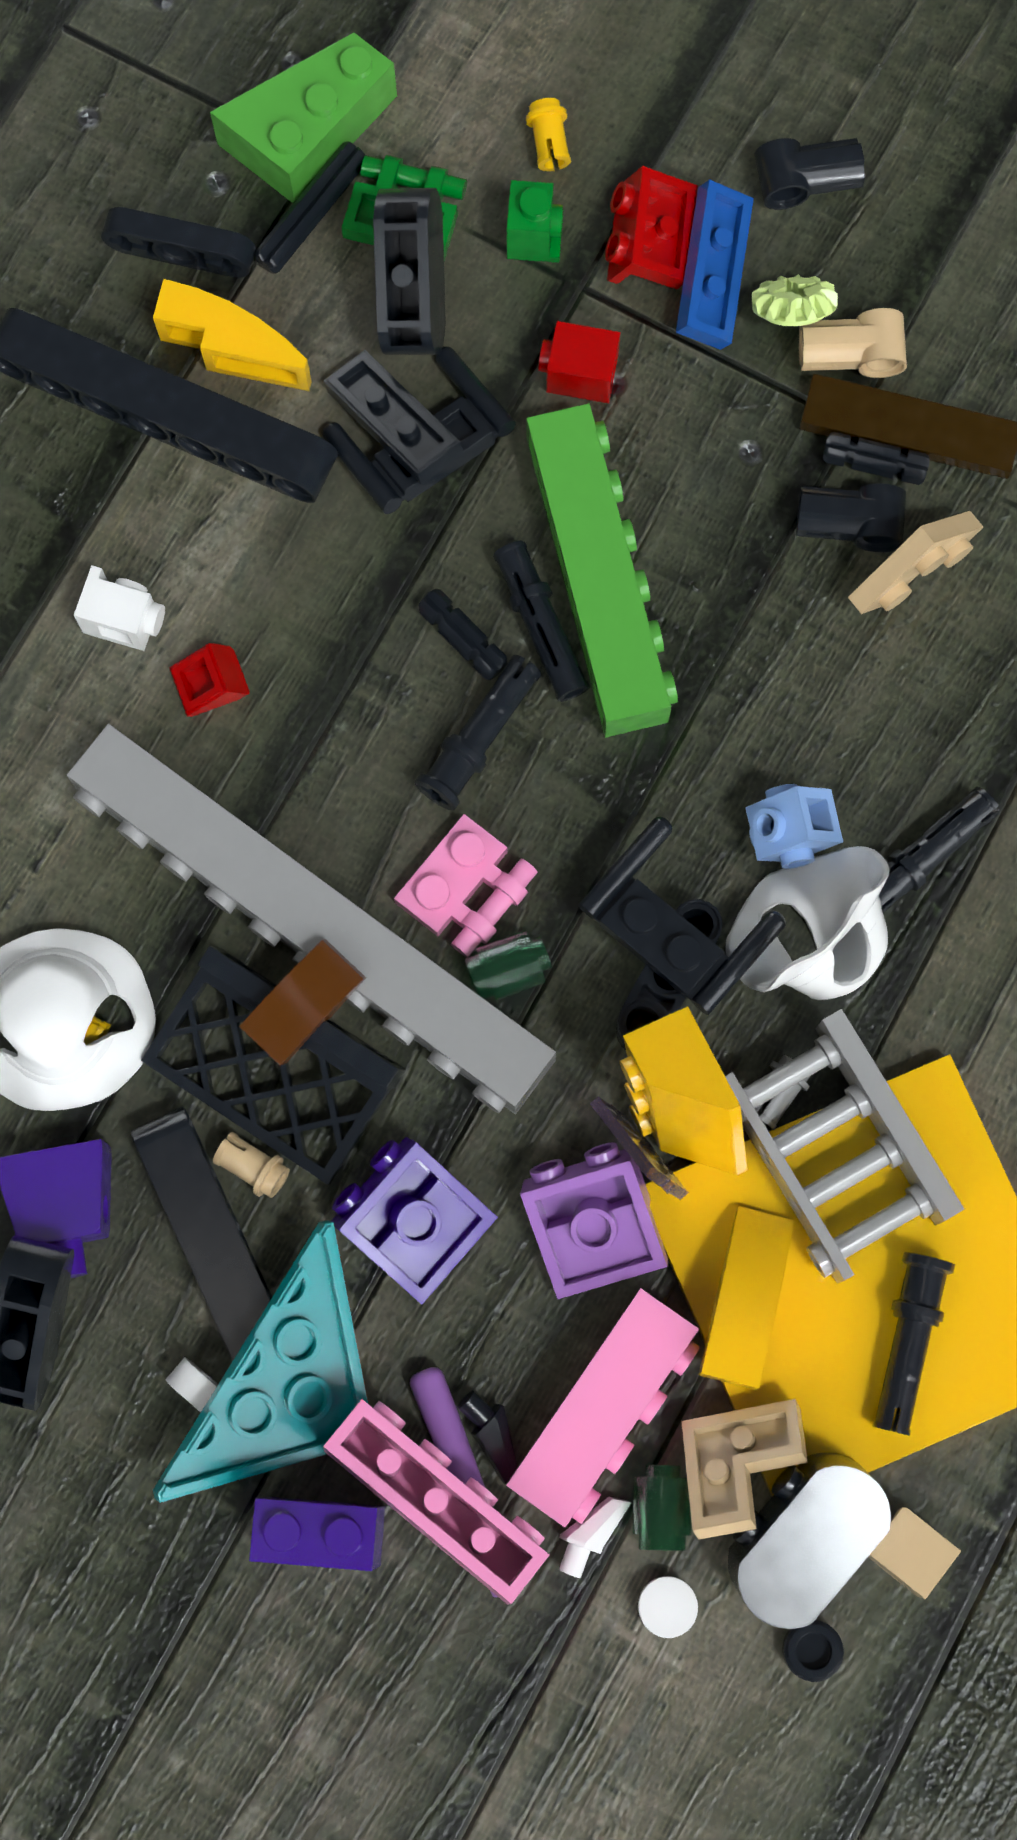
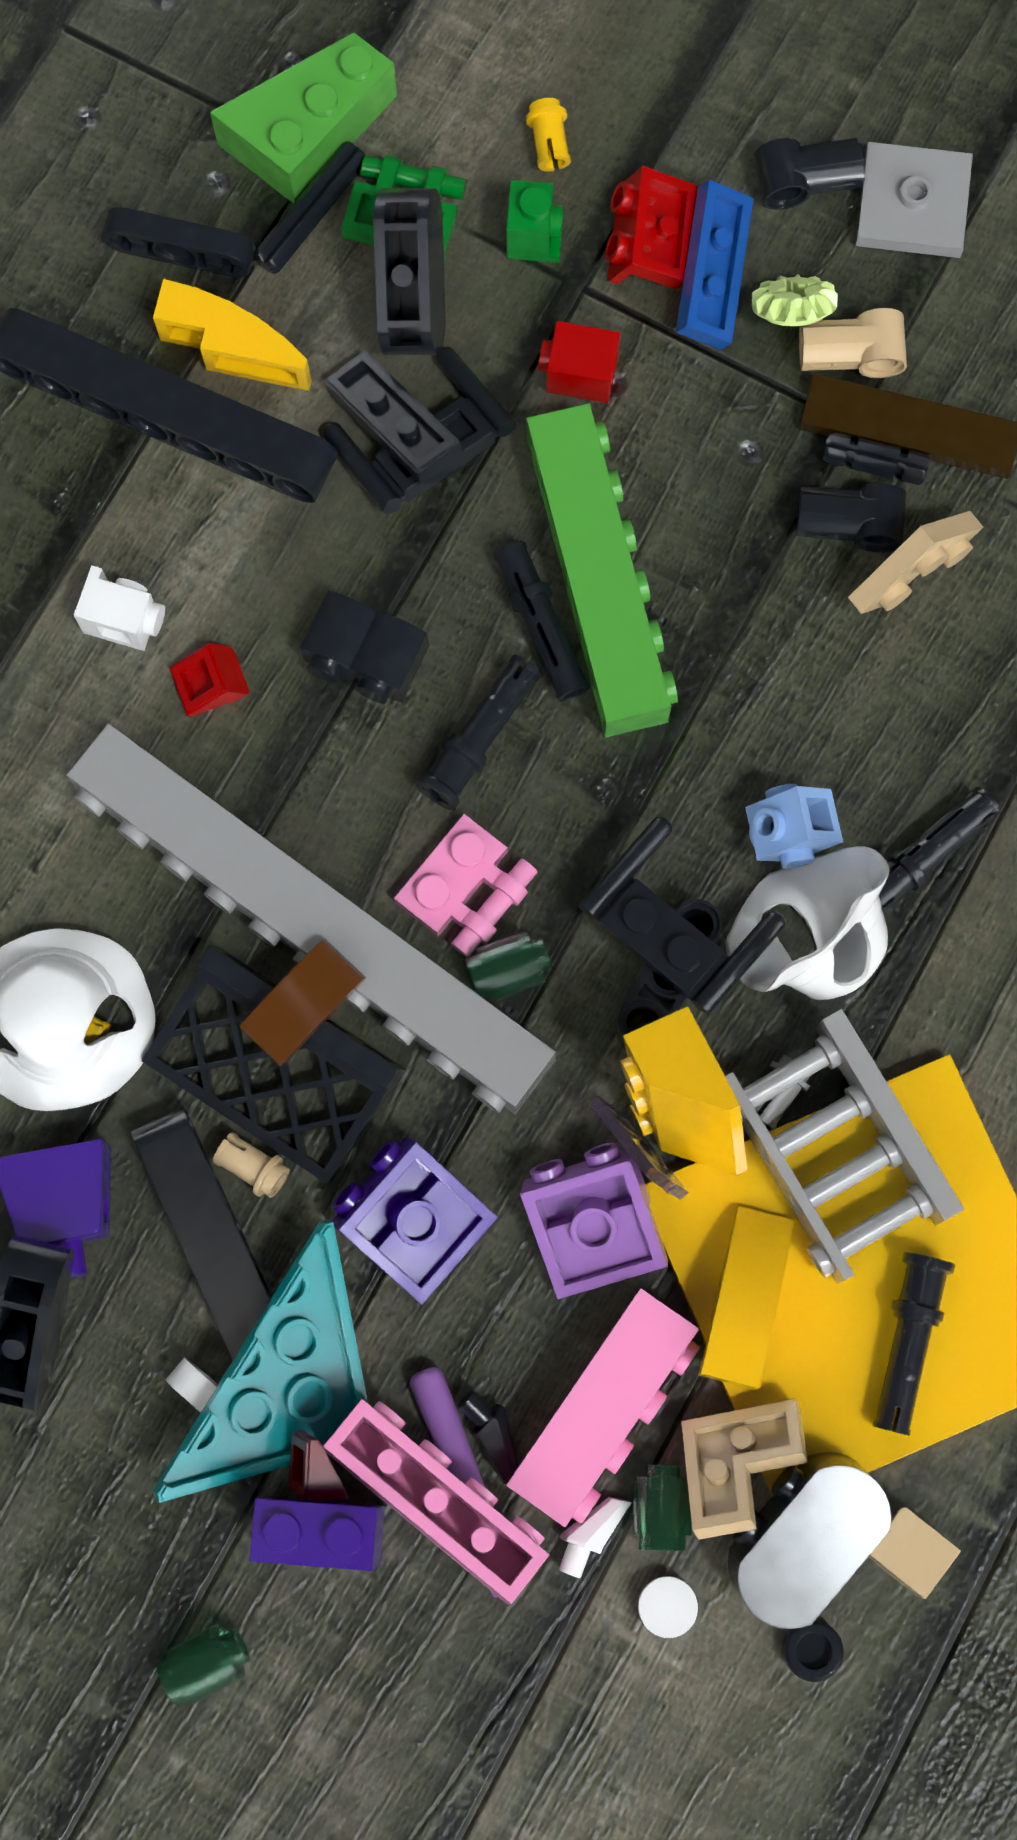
(203, 1664): none -> clear green brick
(312, 1471): none -> slope
(364, 647): none -> black brick
(462, 634): black axle -> none
(914, 200): none -> light grey plate

